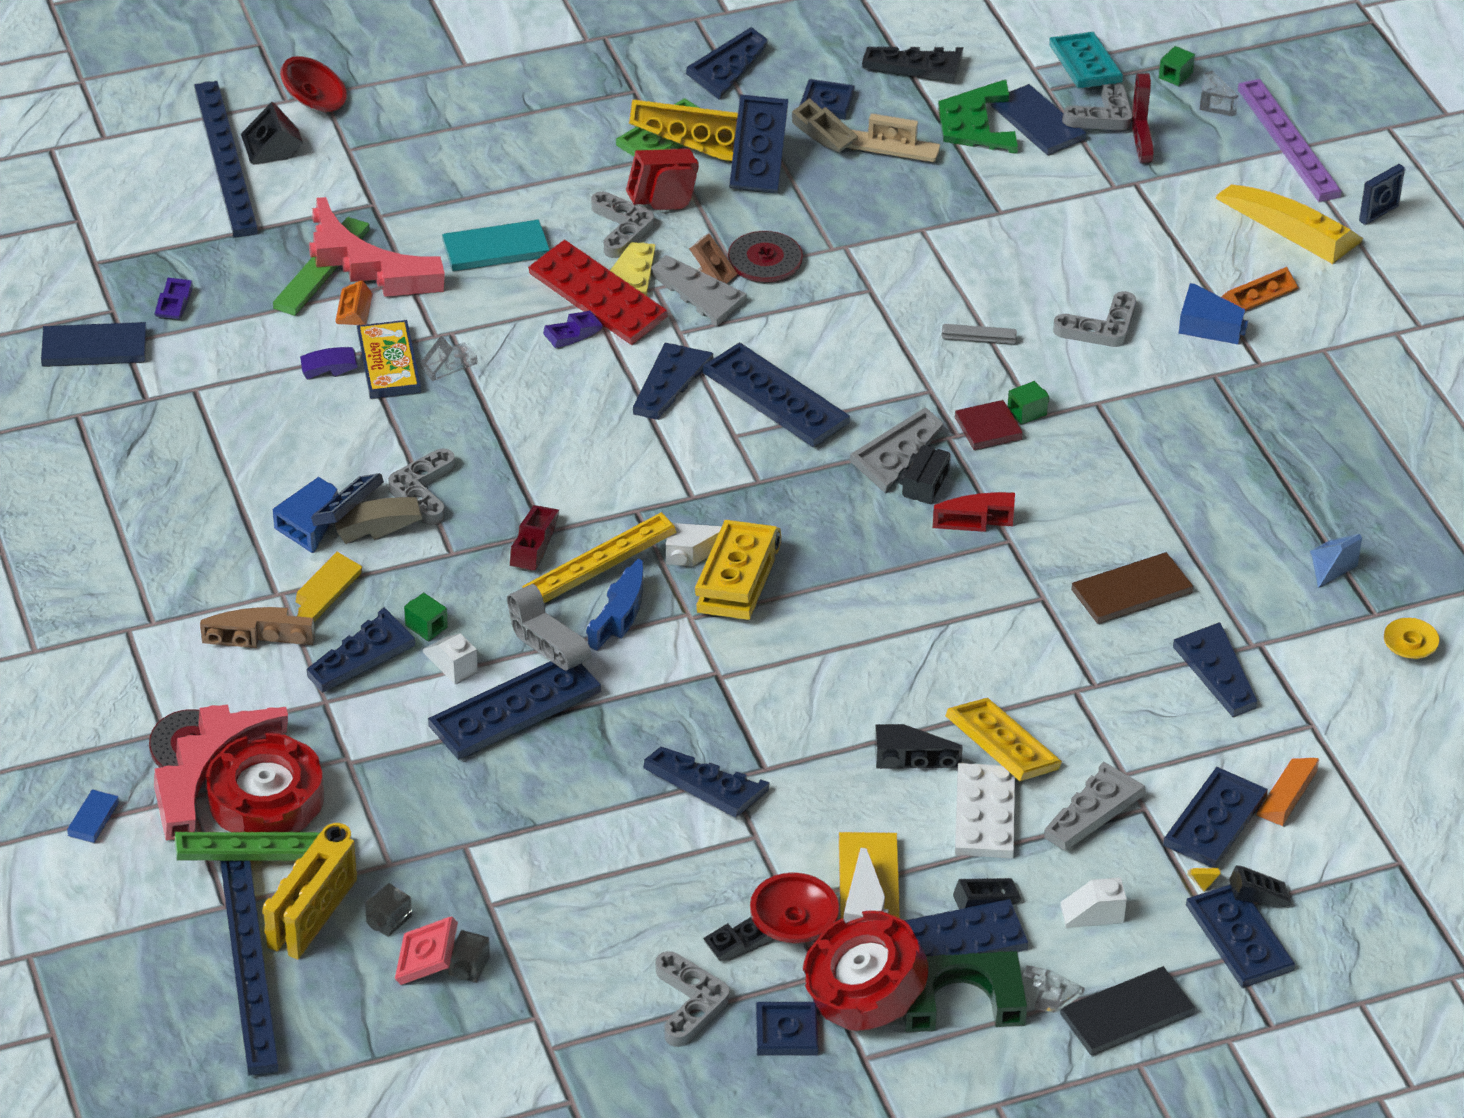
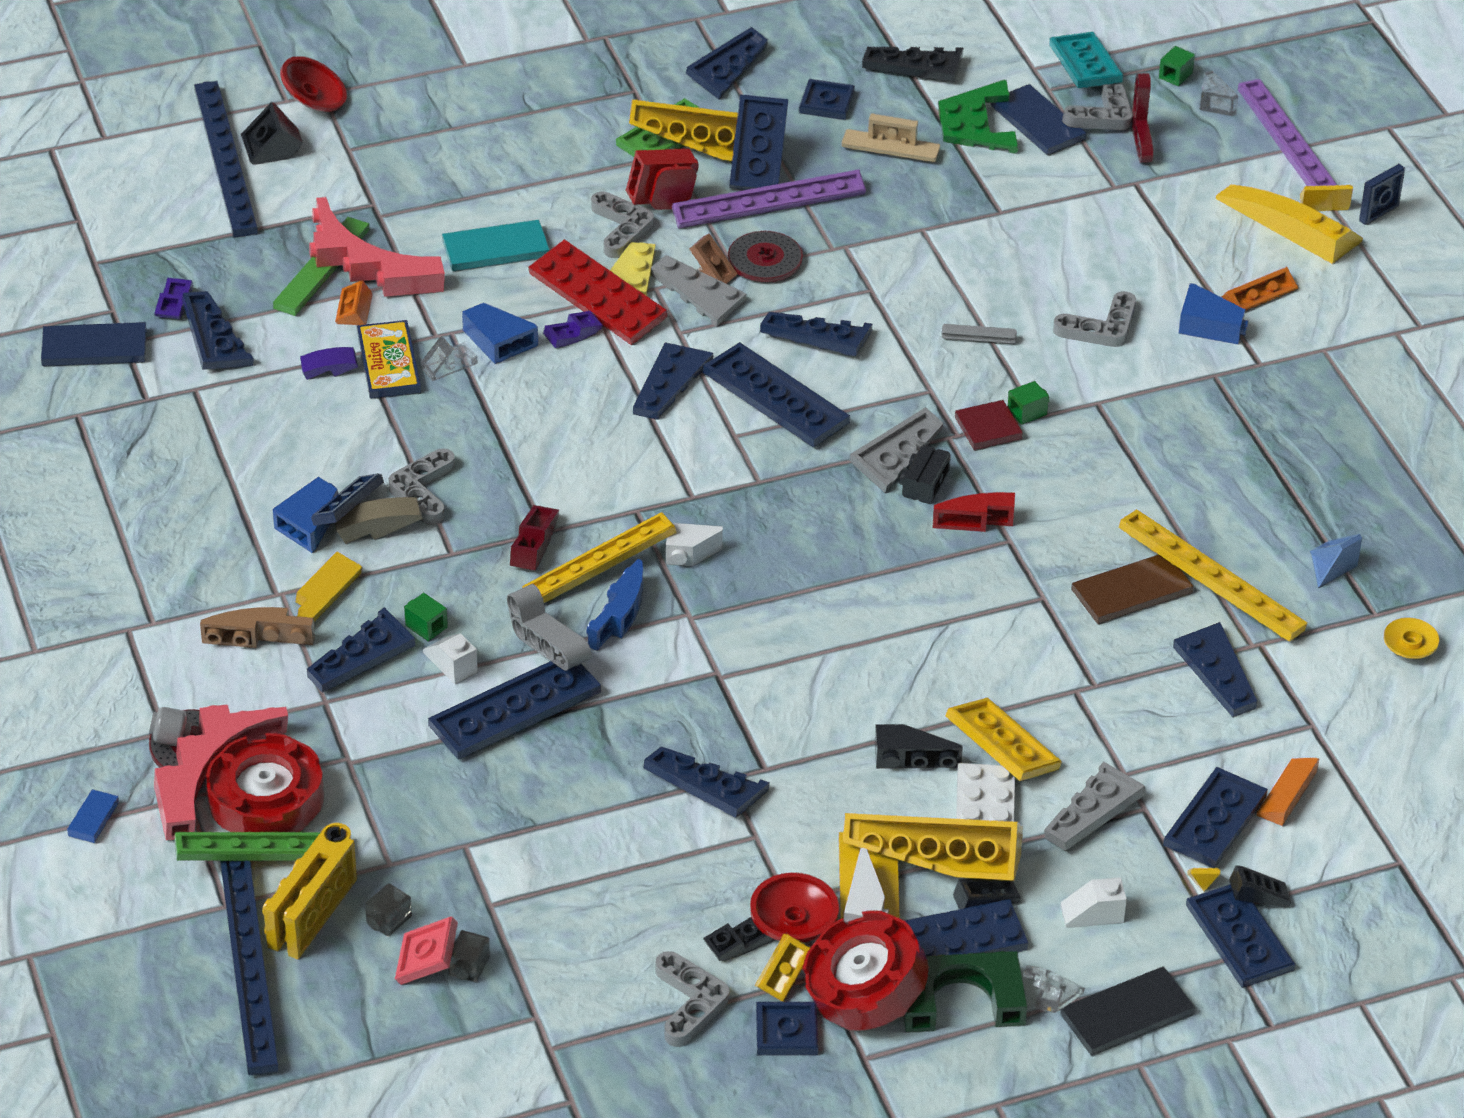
(169, 725): none -> light grey head
(213, 335): none -> dark blue wing
(499, 332): none -> blue slope
(737, 569): yellow hinge -> none
(768, 199): none -> medium lavender tile
(782, 967): none -> yellow slope
(816, 332): none -> dark blue wing
(822, 126): dark tan slope -> none
(941, 844): none -> yellow wedge
(1213, 575): none -> yellow plate
(1327, 197): none -> yellow slope

